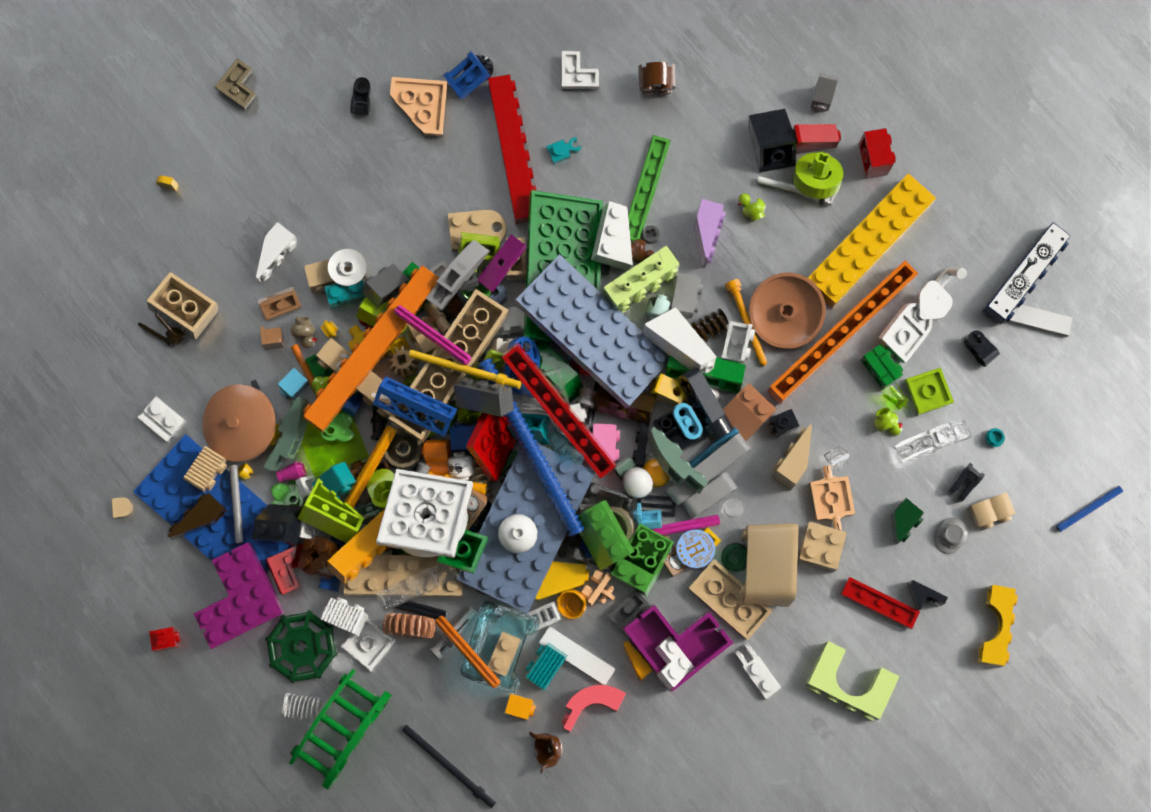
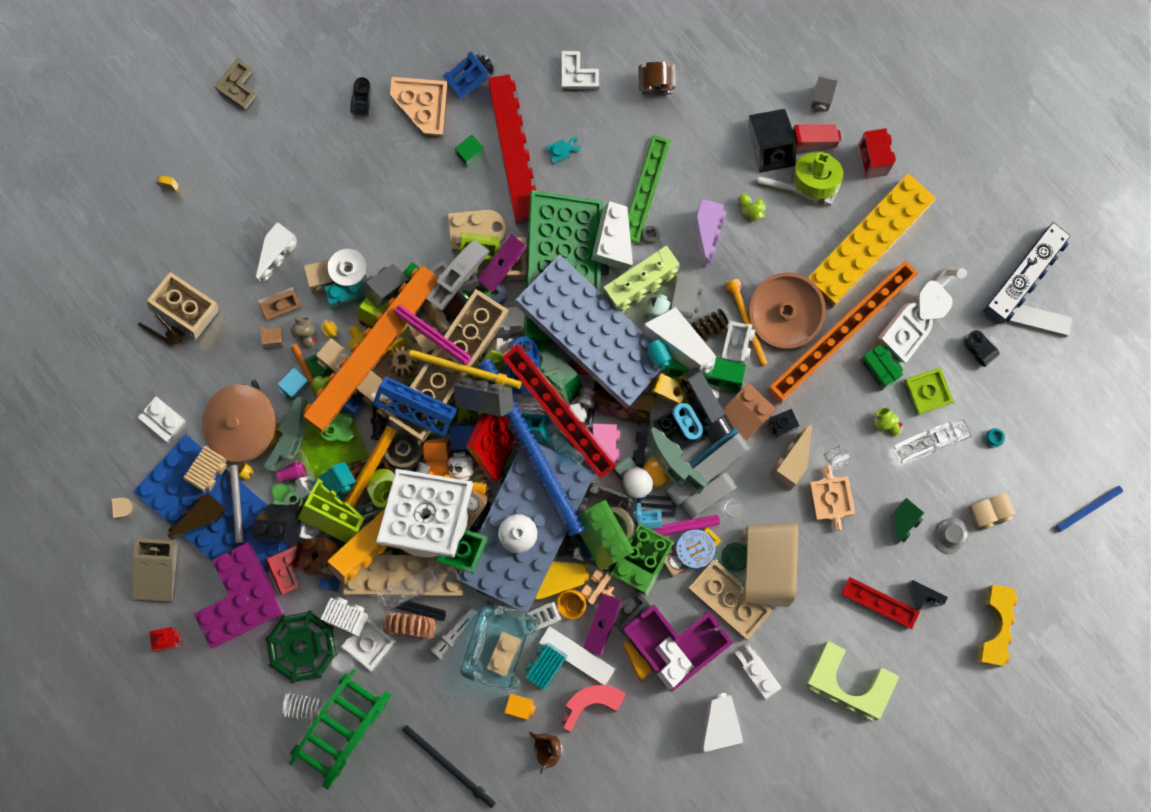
(154, 569): none -> dark tan slope
(467, 652): orange axle -> none
(469, 150): none -> green panel
(599, 635): none -> magenta tile
(638, 251): reddish brown animal -> none
(659, 355): none -> teal brick
(720, 725): none -> white slope
(821, 546): tan brick -> none
(901, 399): clear neon green piece -> none
(970, 475): black piece -> none

